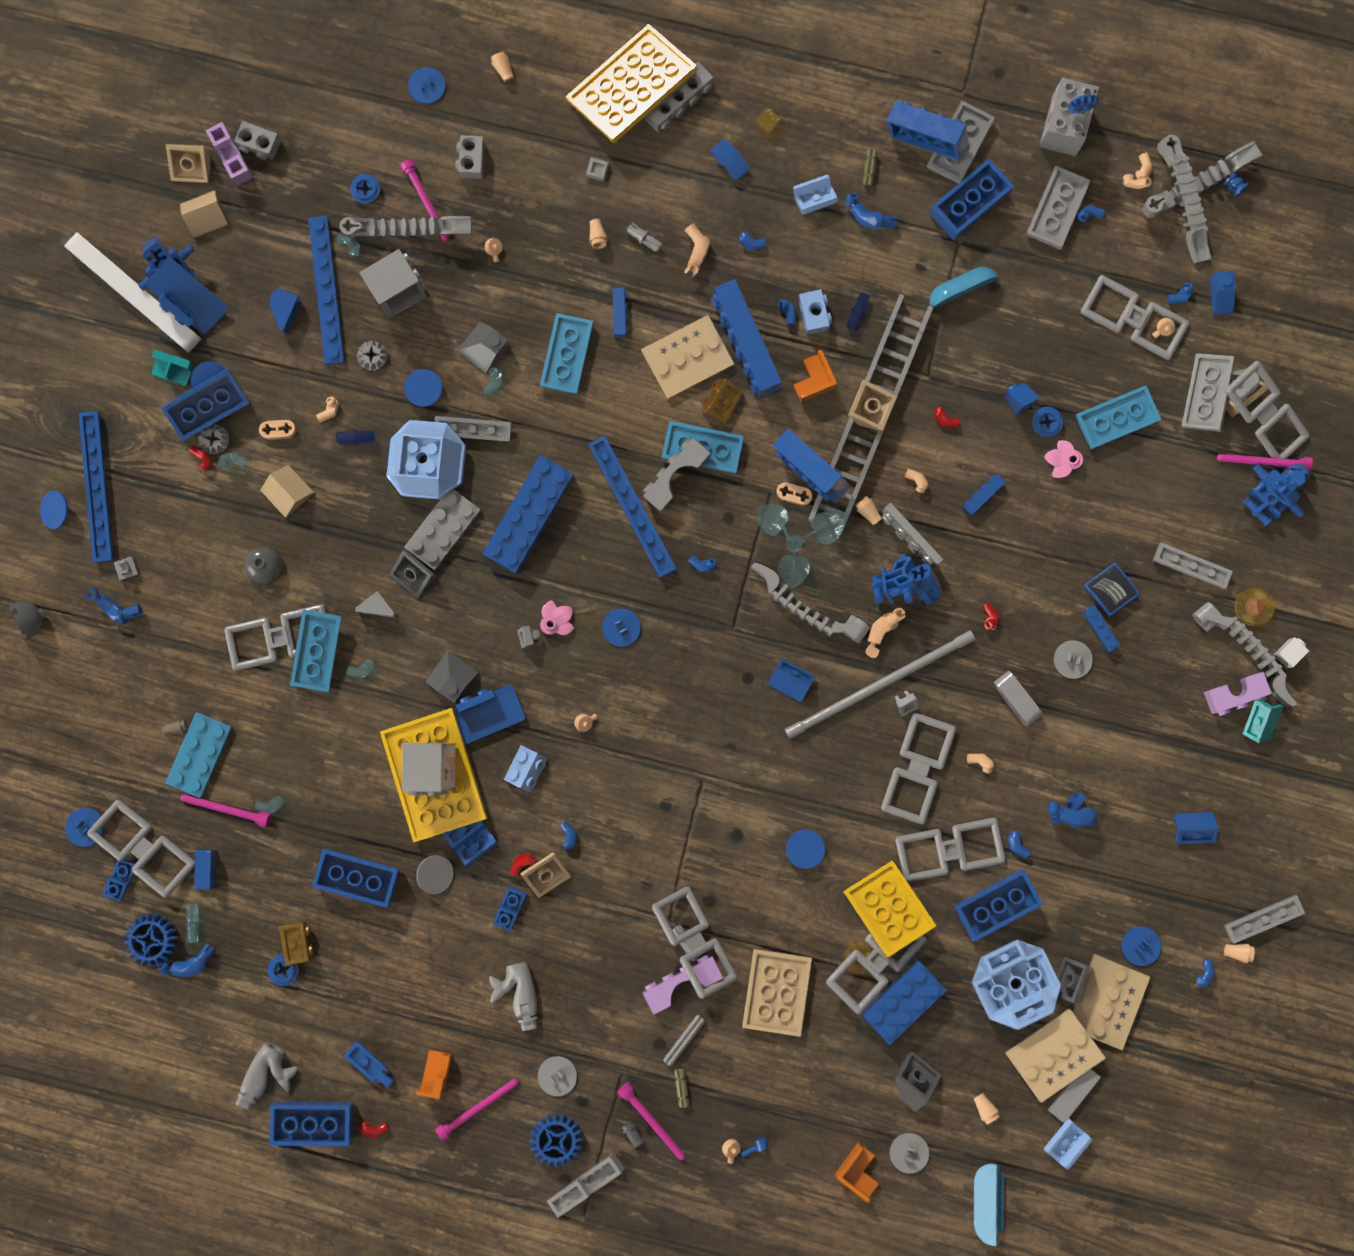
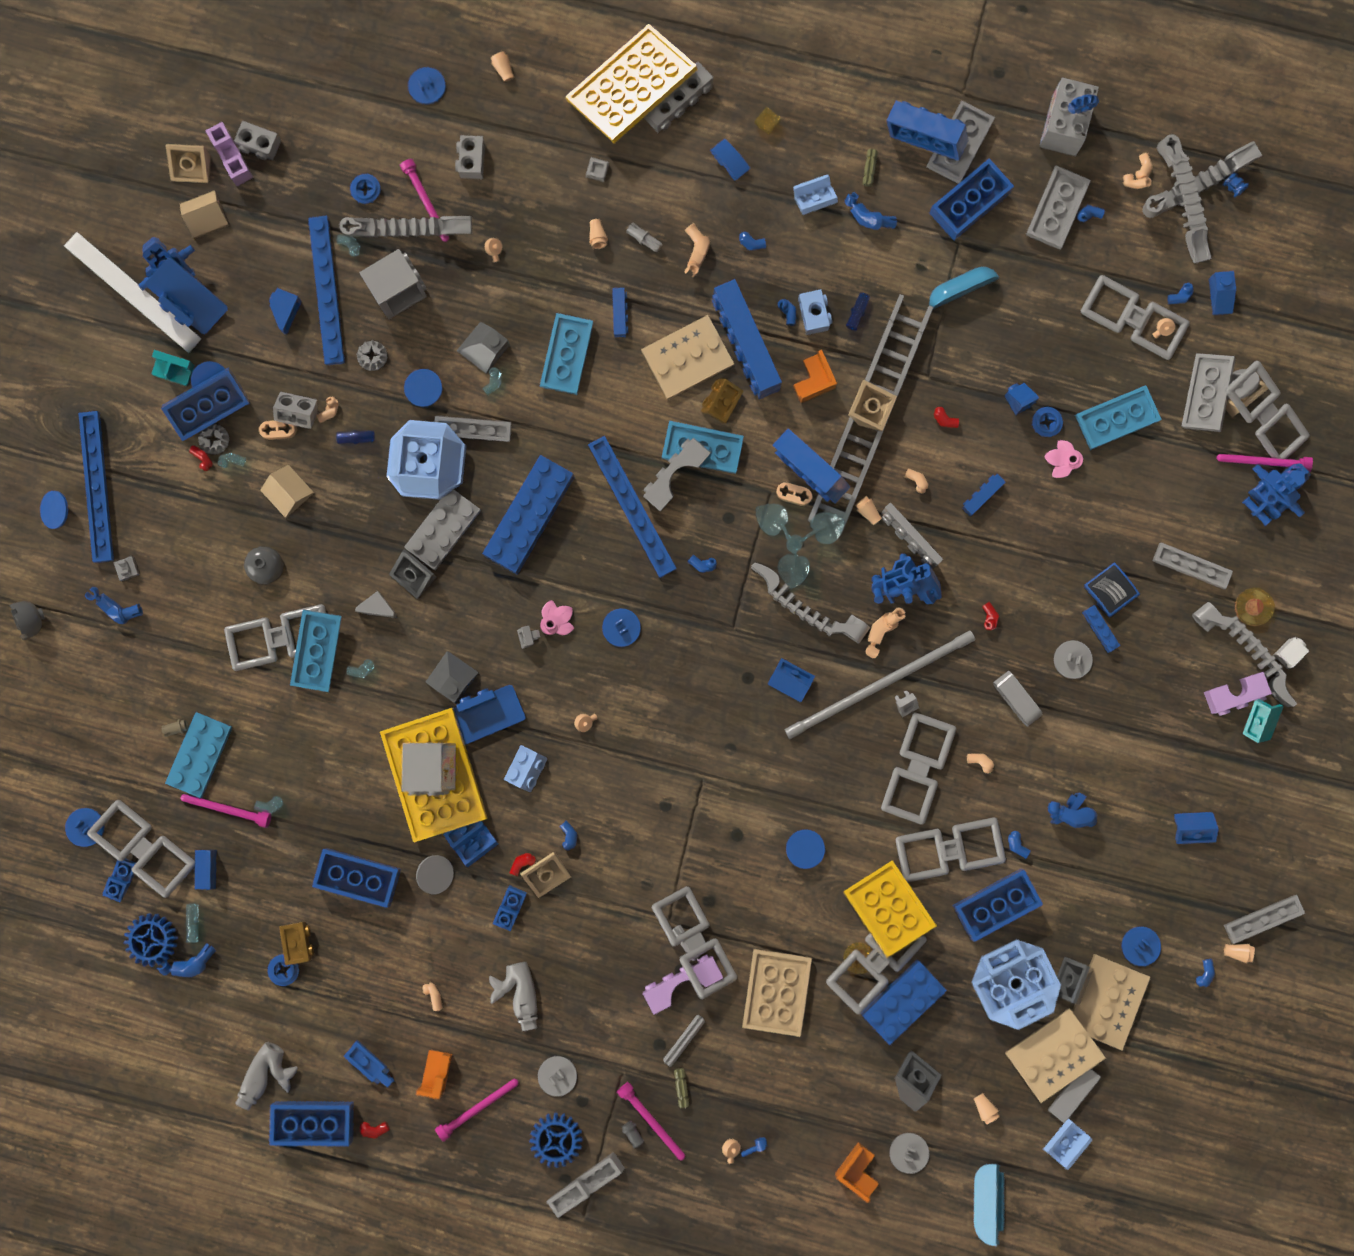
(295, 410): none -> light grey brick
(435, 995): none -> light nougat arm

